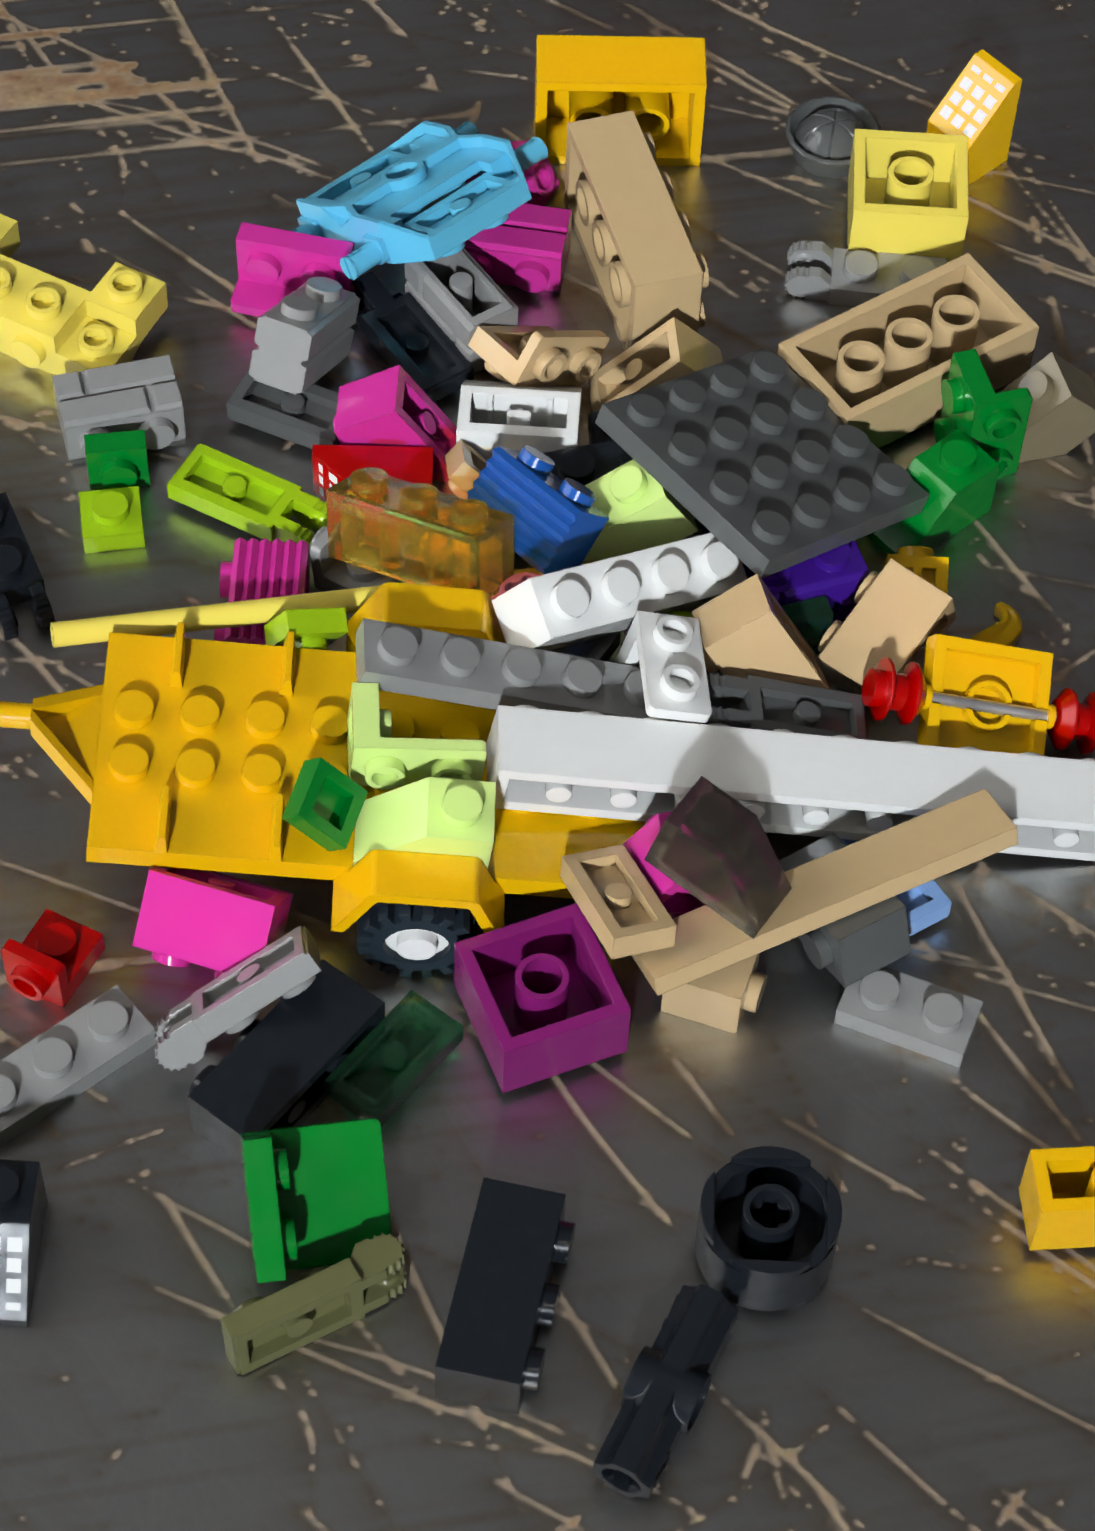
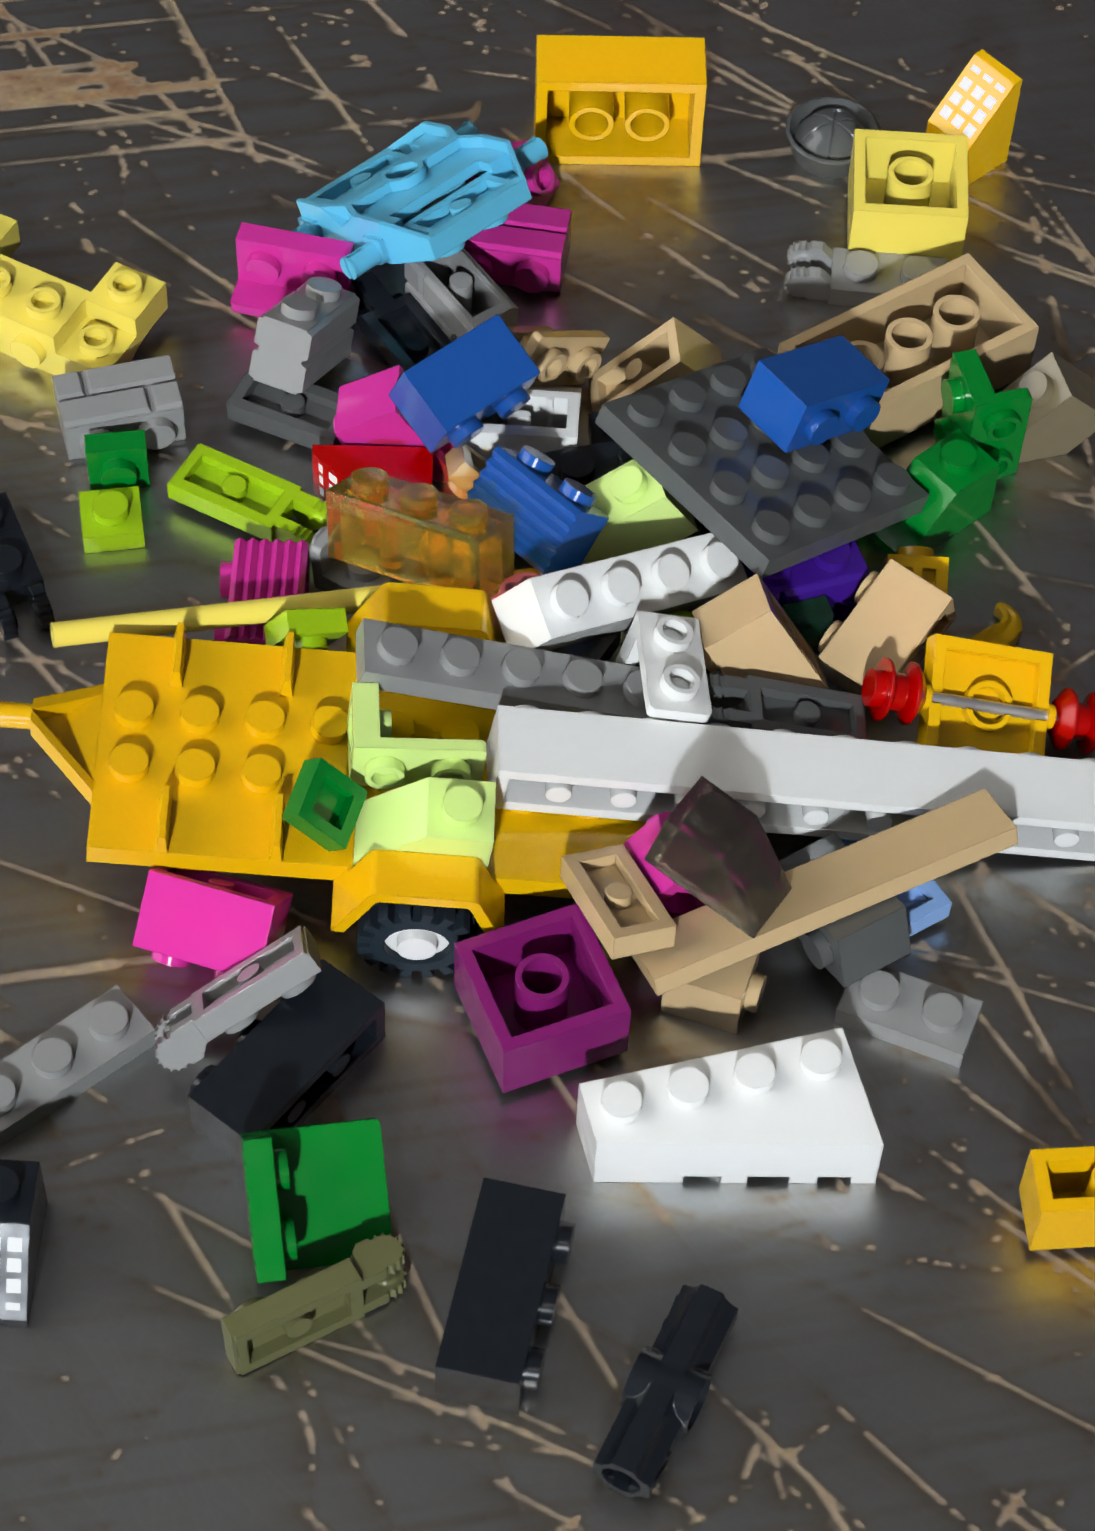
(52, 958): red bracket -> none
(394, 1059): clear green plate -> none
(464, 385): none -> blue brick
(631, 227): tan brick -> none
(735, 1116): none -> white wedge
(768, 1229): black brick -> none
(814, 393): none -> blue brick

